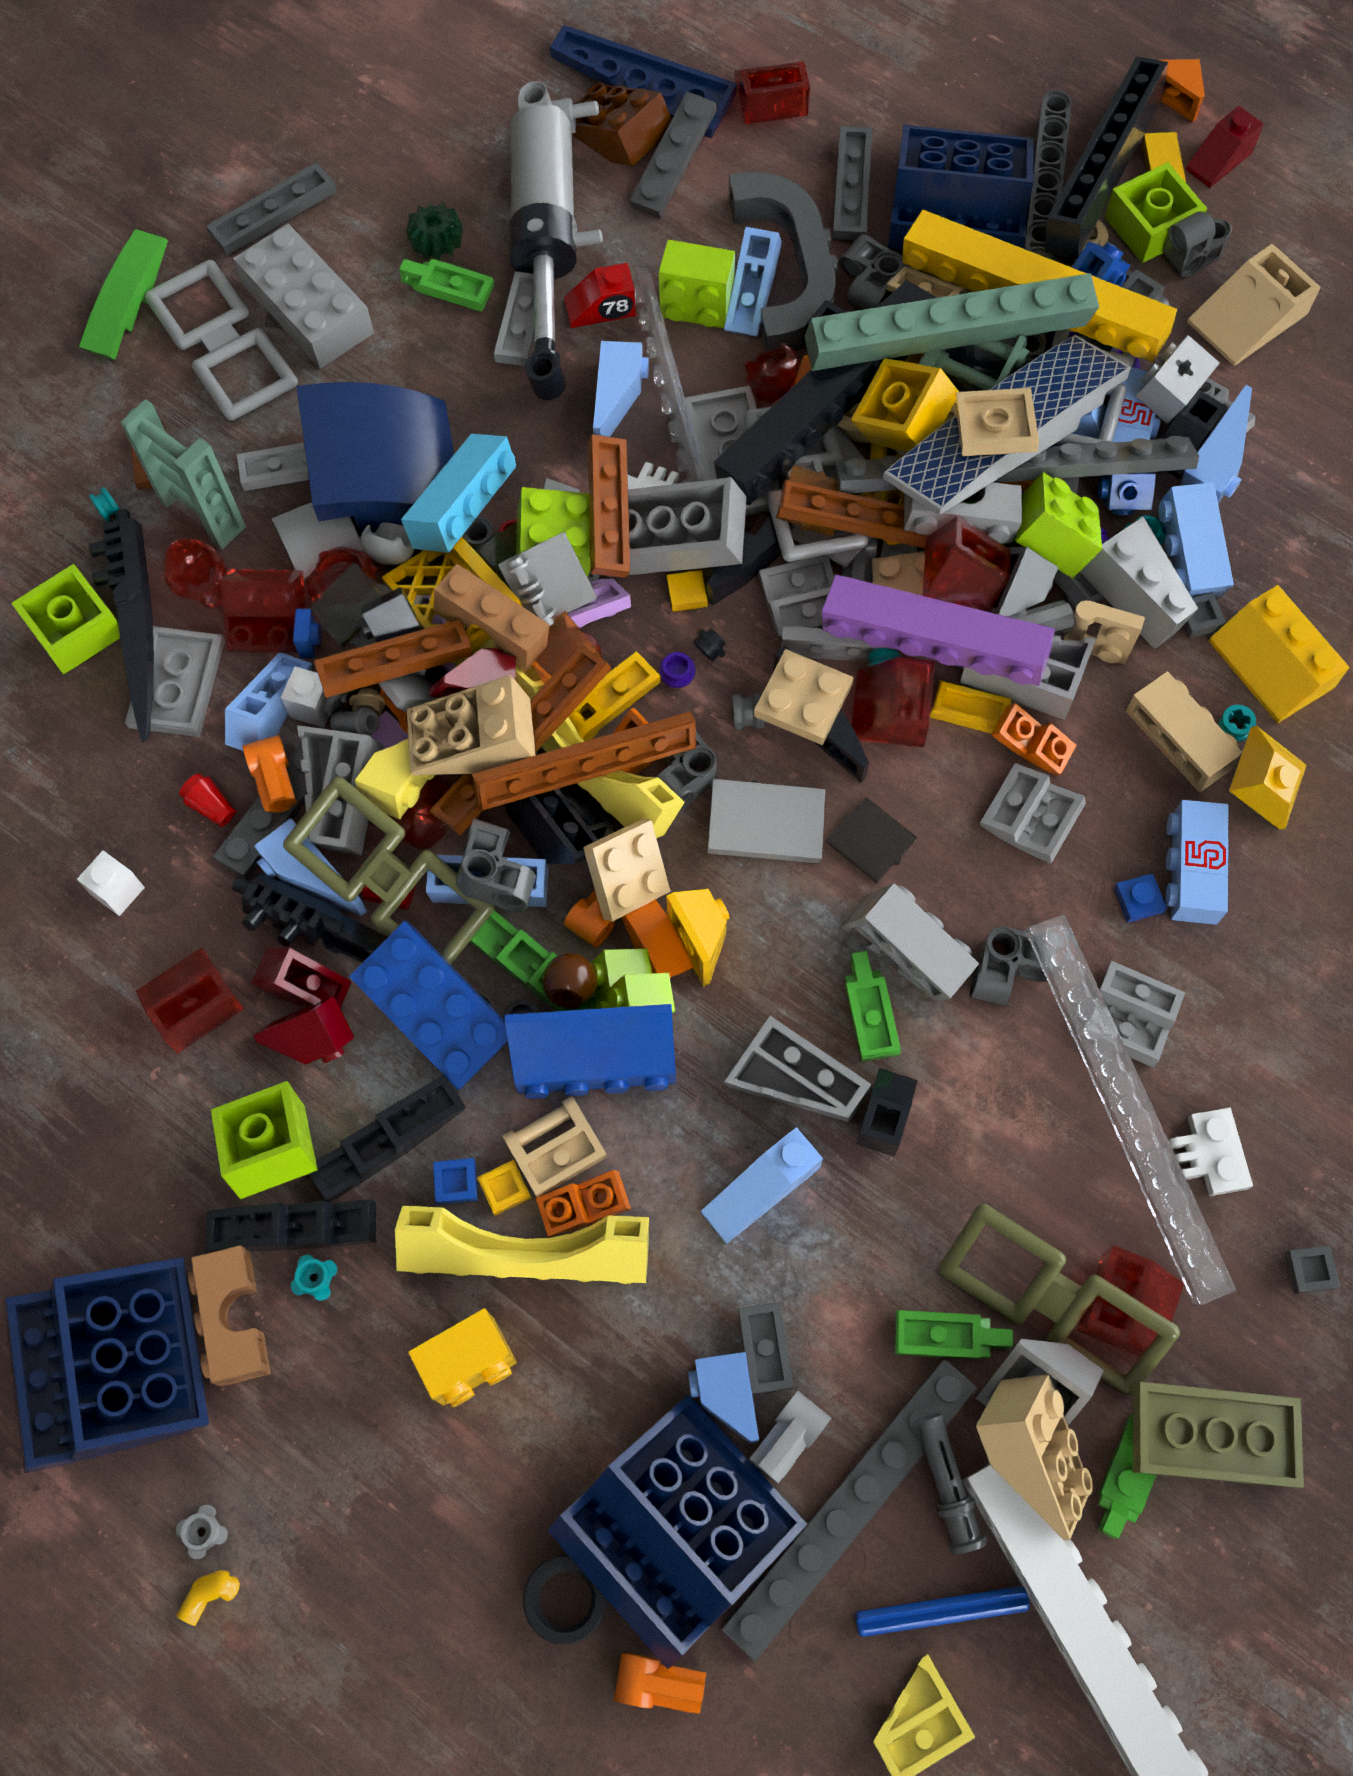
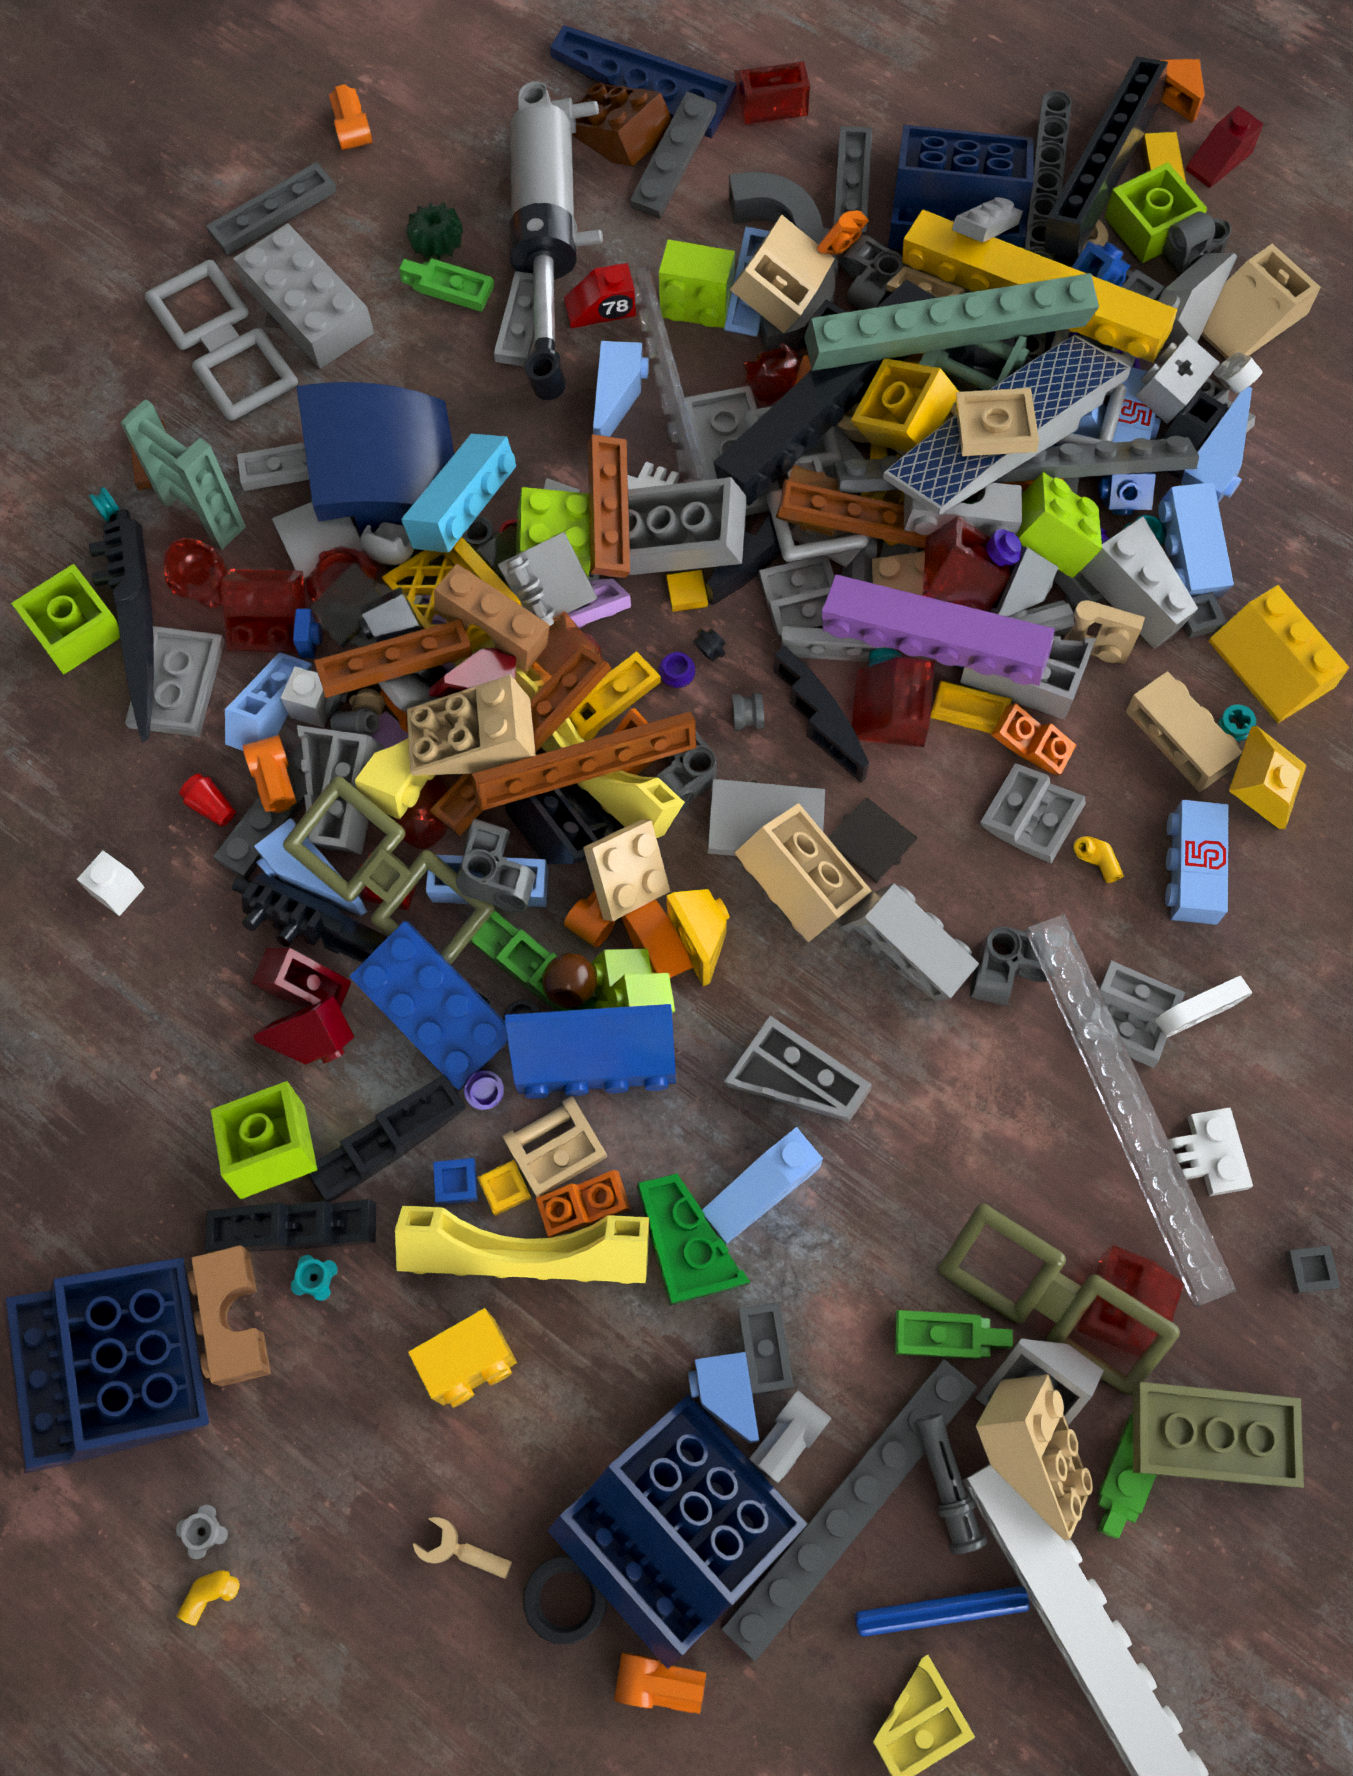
(123, 293): bright green slope -> none
(188, 1000): clear red slope -> none
(349, 120): none -> orange piece
(465, 1552): none -> tan piece
(483, 1089): none -> plate
(685, 1246): none -> green wing
(782, 275): none -> tan slope
(802, 872): none -> tan slope
(803, 696): tan plate -> none
(843, 233): none -> orange slope
(871, 1011): bright green hinge -> none
(887, 1112): black slope -> none
(988, 219): none -> light grey plate
(1004, 547): none -> dark purple plate
(1099, 854): none -> yellow arm
(1140, 898): blue plate -> none
(1196, 294): none -> light grey slope
(1203, 1006): none -> white beam
(1238, 372): none -> white beam

